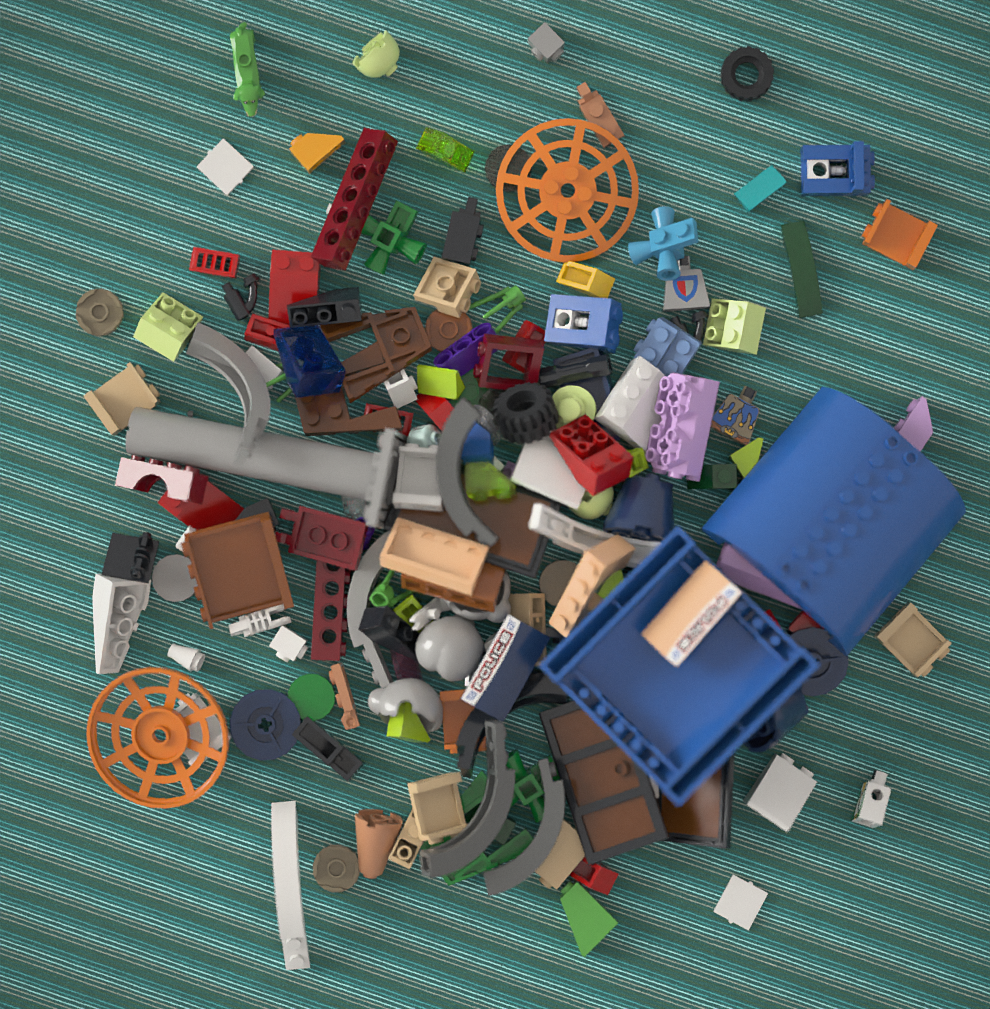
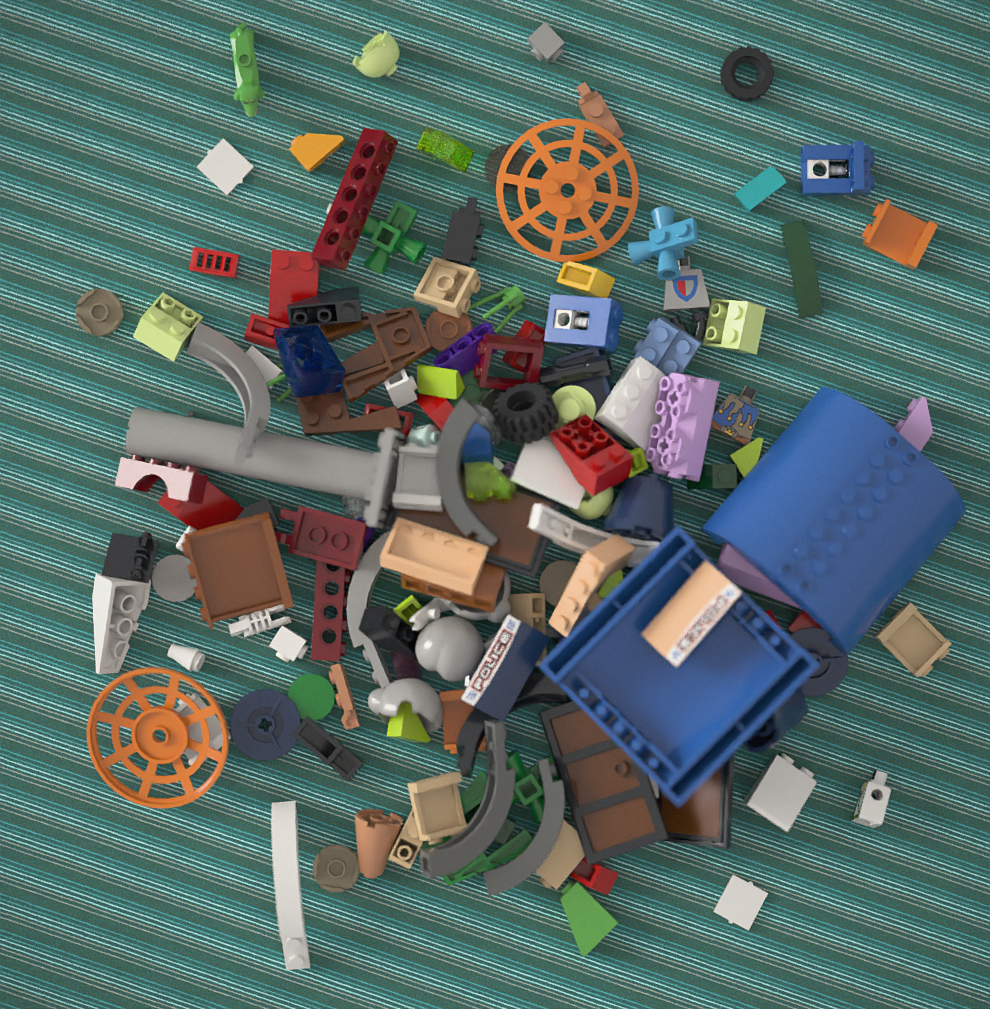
(119, 397): tan panel -> none
(235, 300): black plant -> none
(384, 593): bright green plant -> none

